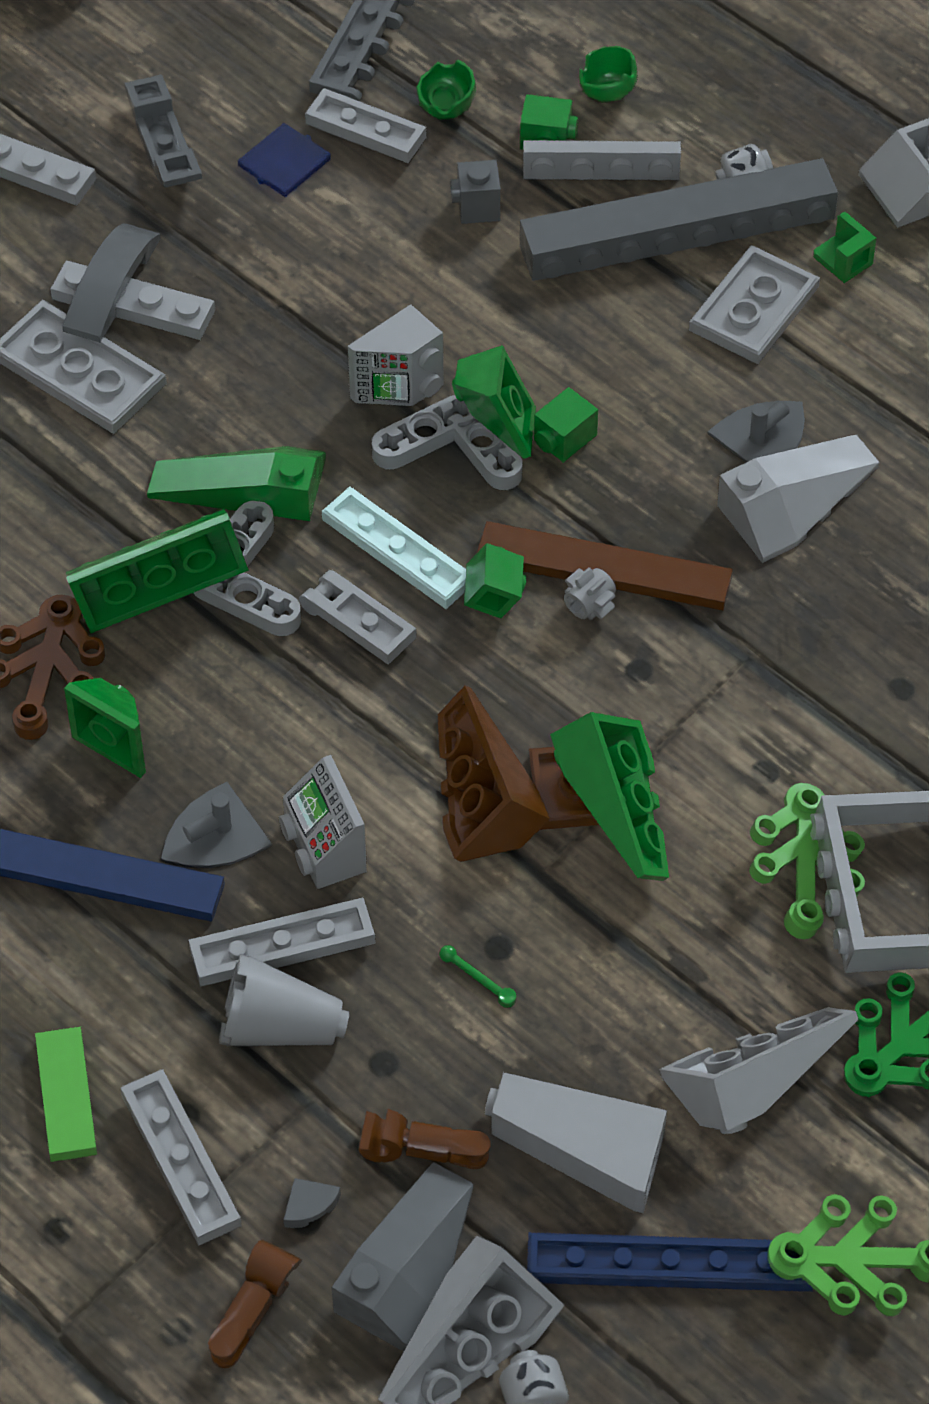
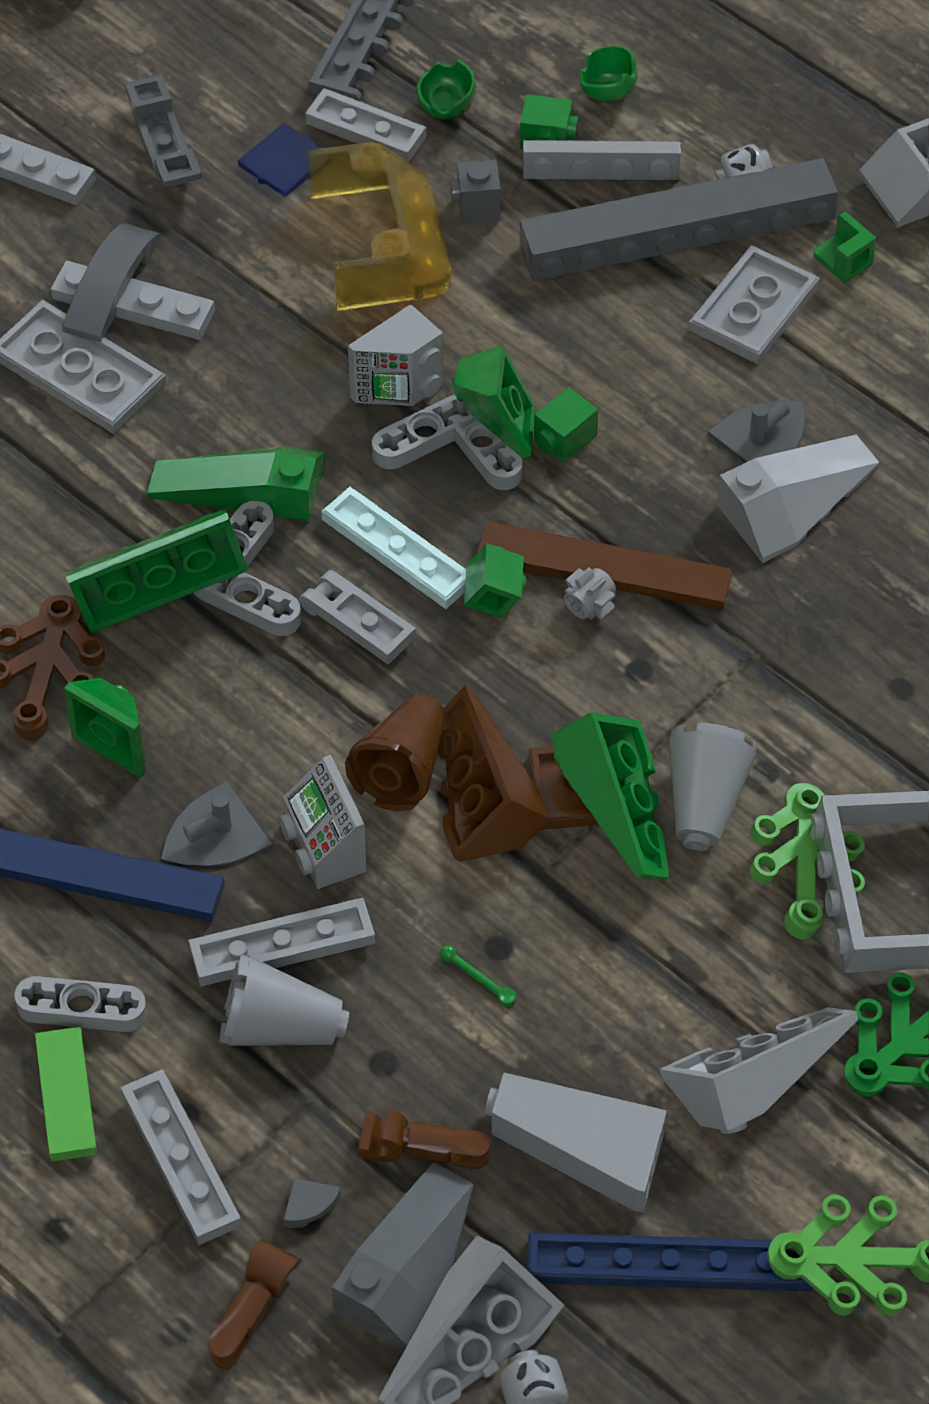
(68, 989): none -> light grey beam
(398, 755): none -> reddish brown cone
(404, 260): none -> clear yellow windscreen
(707, 780): none -> light grey cone

